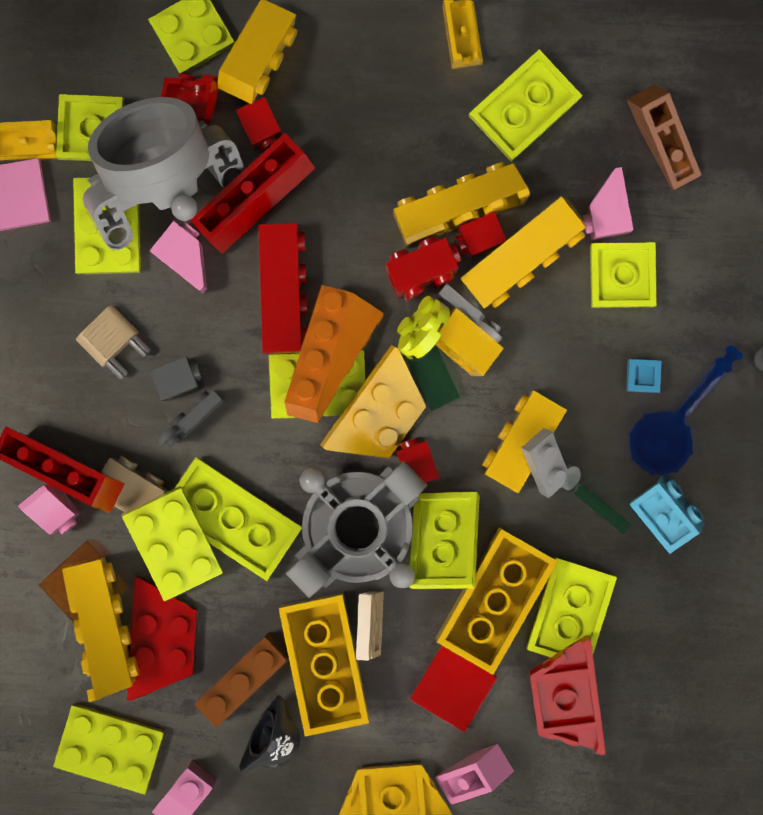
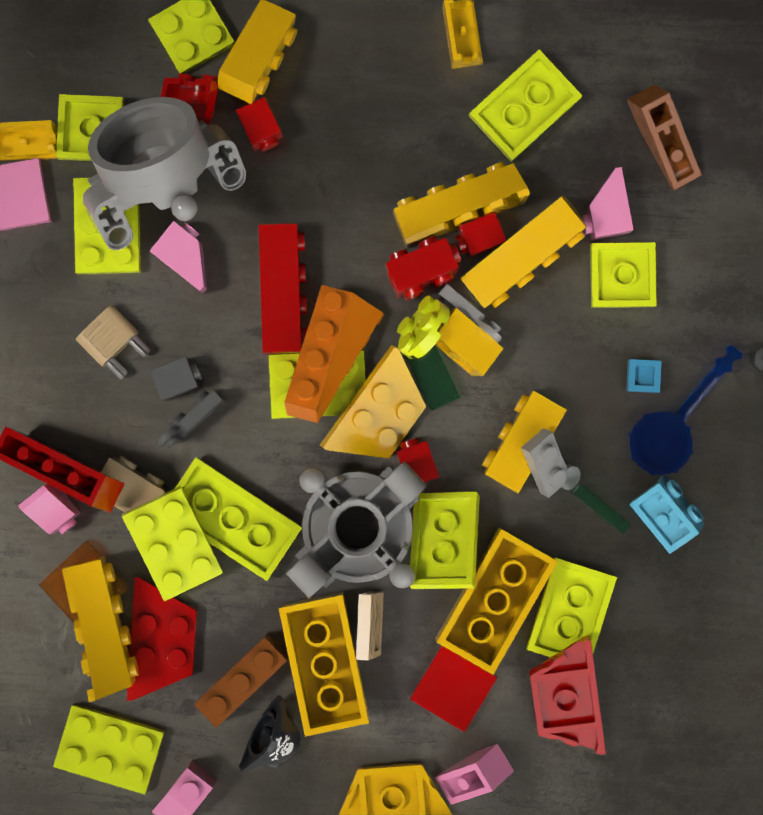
(253, 193): red brick -> none

